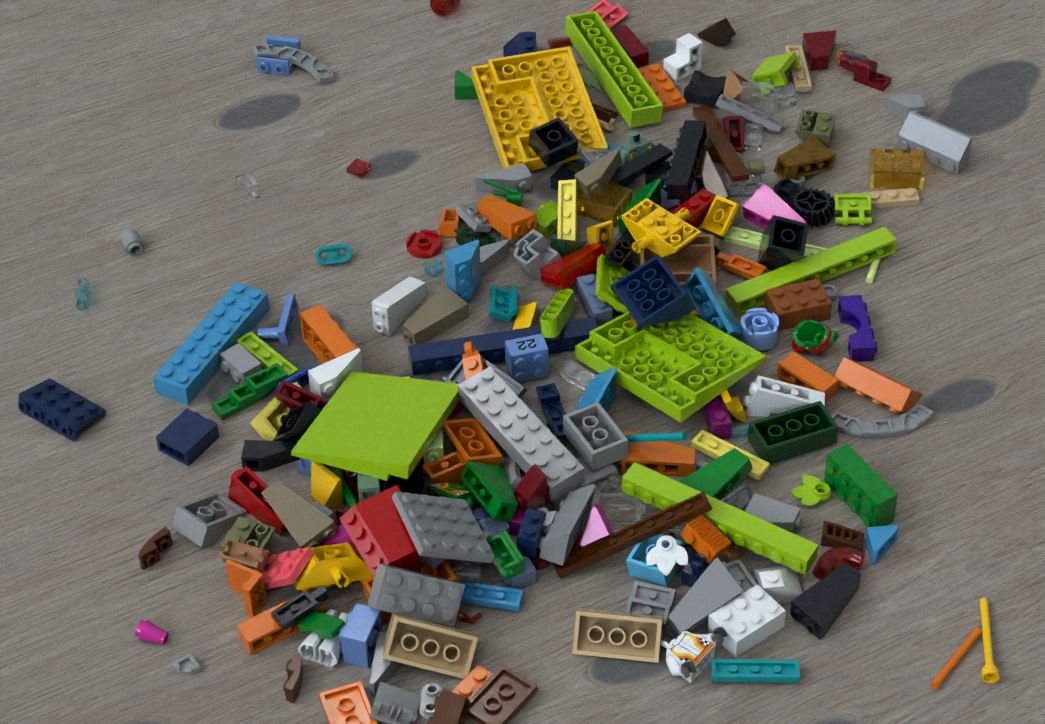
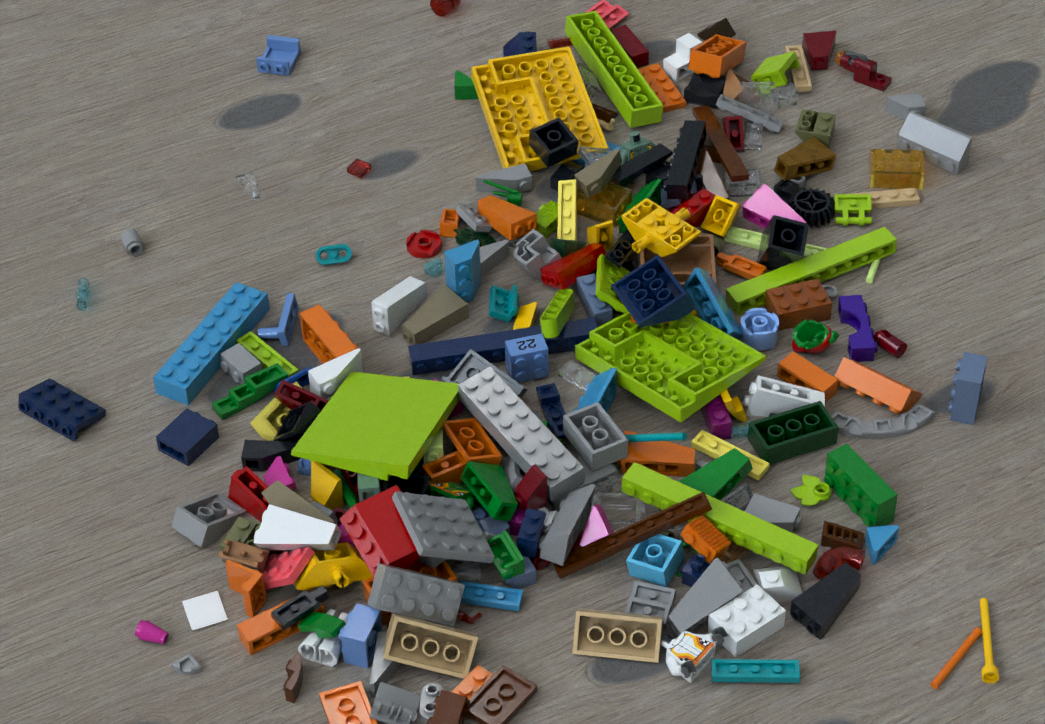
(157, 543): reddish brown slope -> none
(204, 610): none -> white sticker
(280, 472): none -> dark pink slope
(291, 530): none -> white slope
(297, 57): light grey tile -> none
(472, 360): orange hinge -> none
(667, 557): white plate -> none
(717, 55): none -> orange brick
(756, 167): olive hose -> none
(890, 343): none -> dark red piece
(968, 388): none -> sand blue brick

